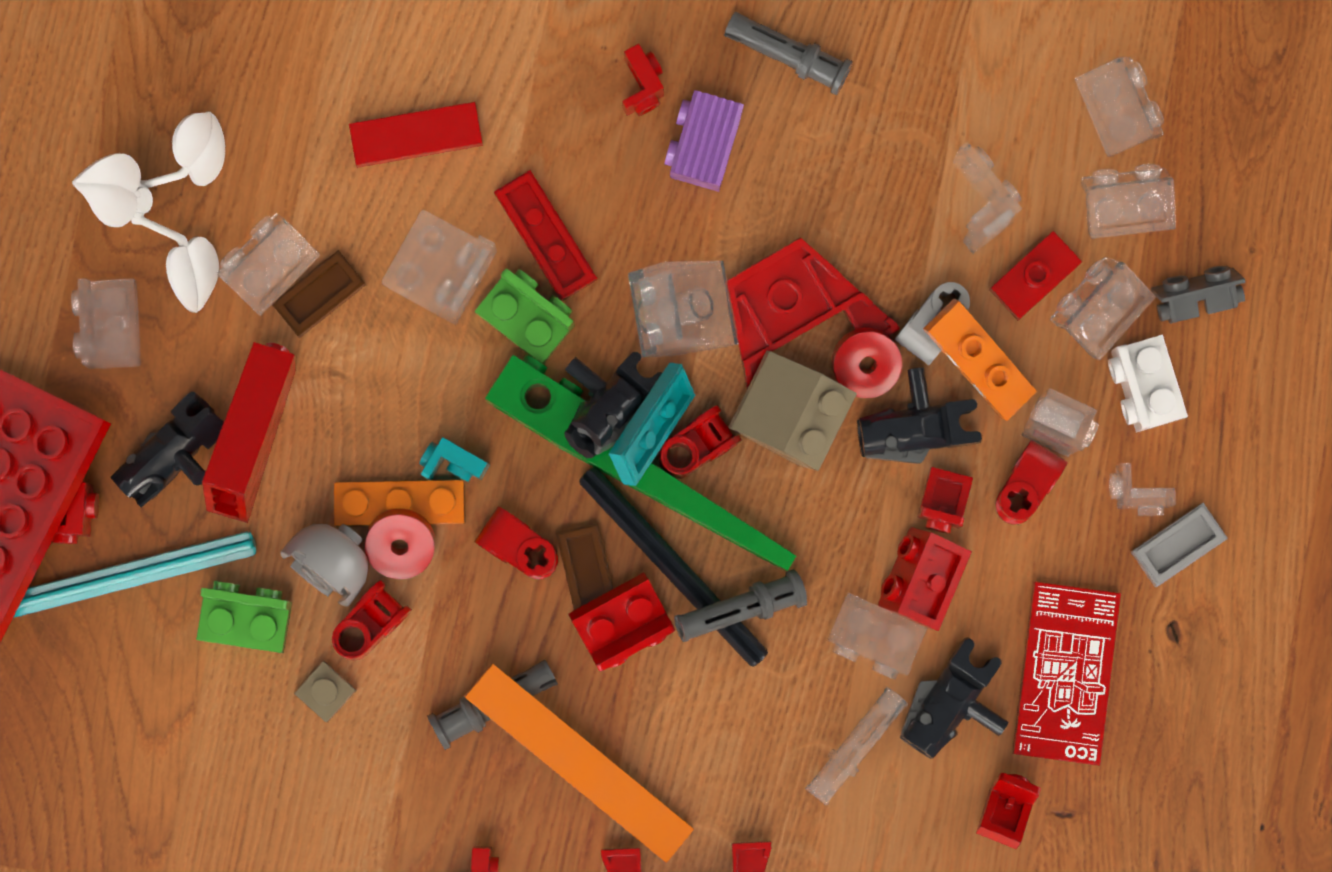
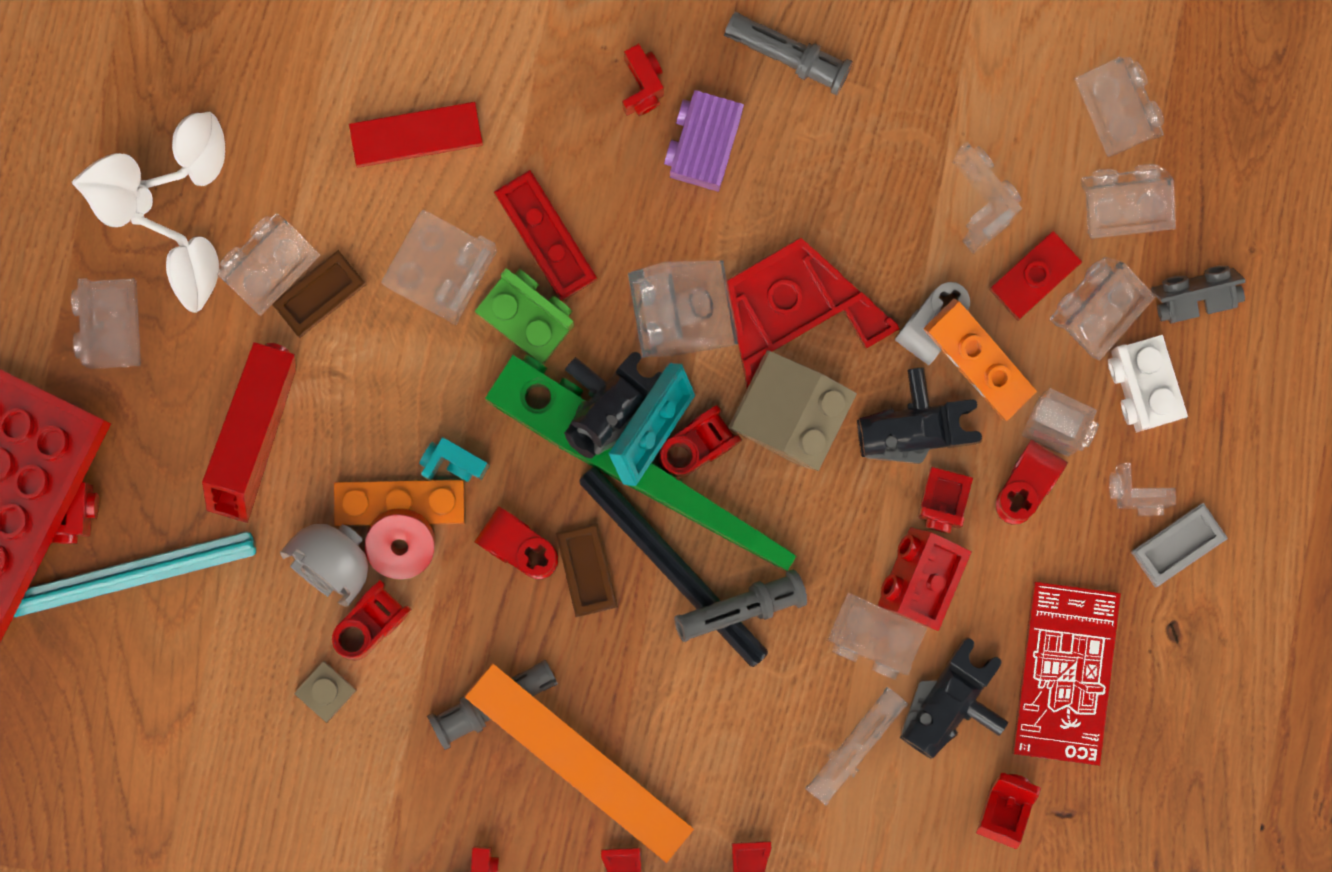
(170, 451): black piece -> none
(244, 619): bright green bracket -> none
(622, 622): red bracket -> none
(861, 344): red piece -> none

